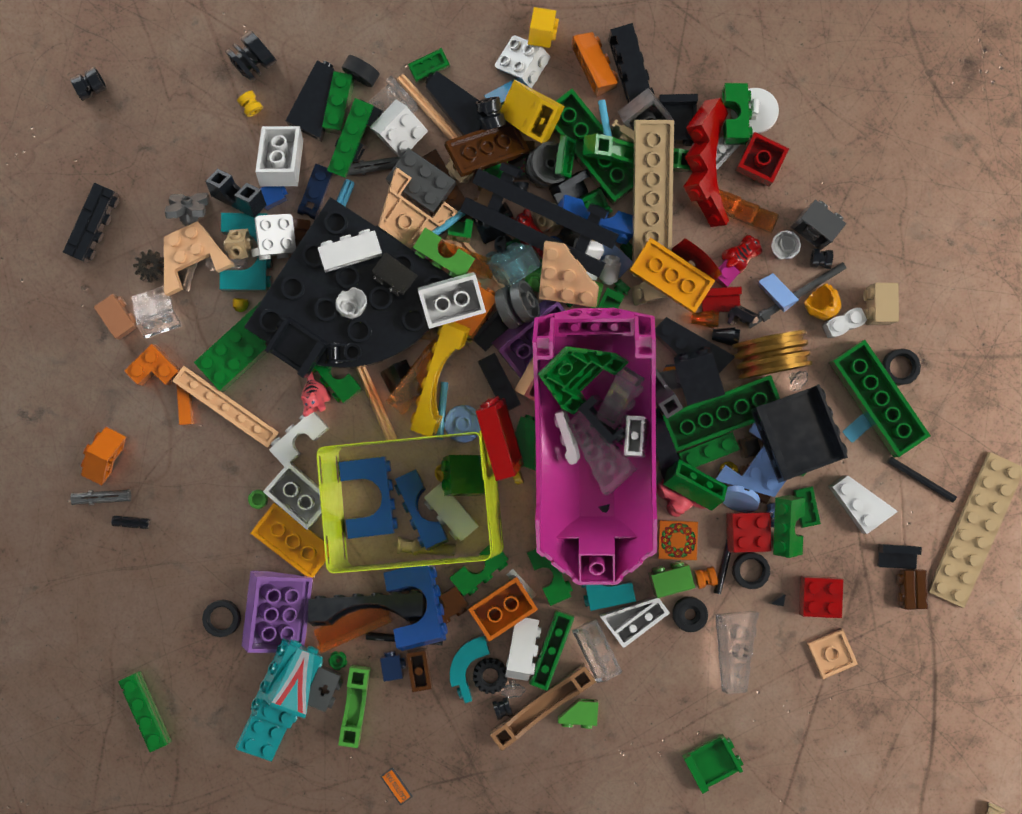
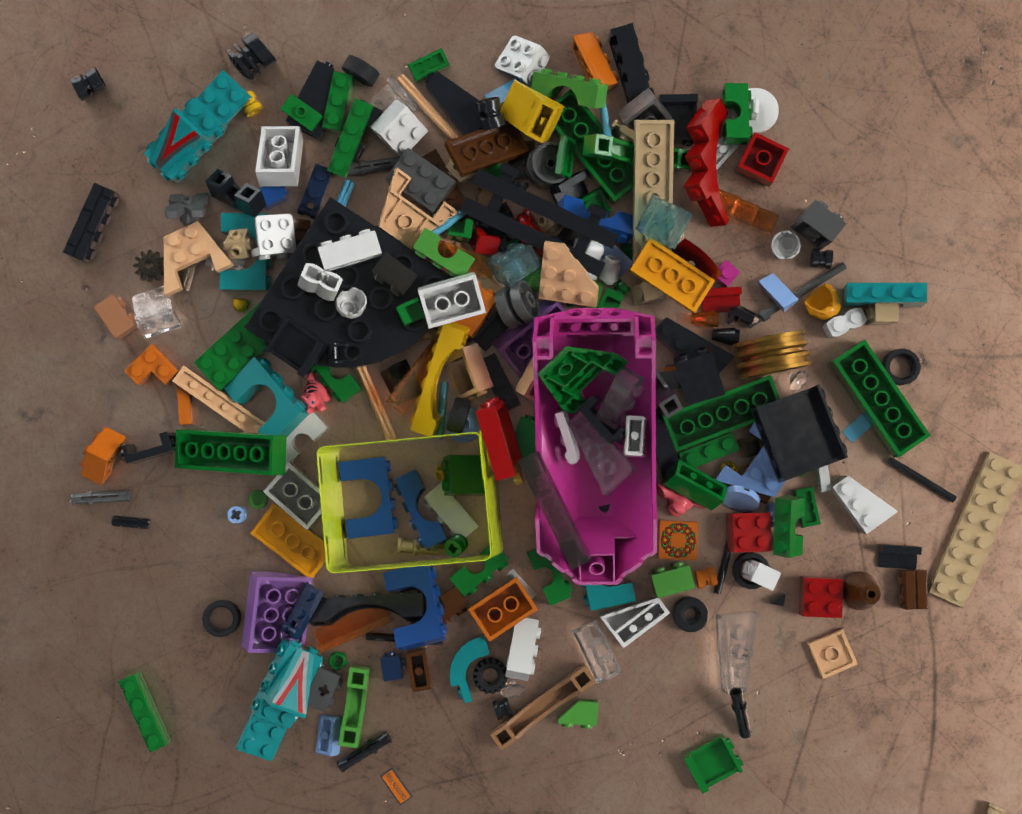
(168, 446): none -> black panel
(196, 127): none -> teal wedge
(231, 451): none -> green brick
(231, 512): none -> light blue bush
(288, 410): none -> teal arch
(301, 113): none -> green plate
(302, 611): none -> dark blue plate
(315, 280): none -> white brick
(329, 735): none -> light blue slope
(370, 747): none -> black pin
(410, 312): none -> green panel
(456, 545): none -> green wheel
(458, 415): none -> black tyre
(476, 369): none -> light nougat window
(484, 243): none -> red panel
(543, 27): yellow brick -> none
(551, 649): green brick -> none
(555, 510): none -> clear smoke brick
(588, 92): none -> bright green arch
(663, 221): none -> clear light blue brick
(739, 707): none -> black pin
(741, 254): red animal -> none
(760, 574): none -> white arch
(823, 479): none -> white beam
(861, 590): none -> reddish brown cone
(907, 294): none -> teal arch

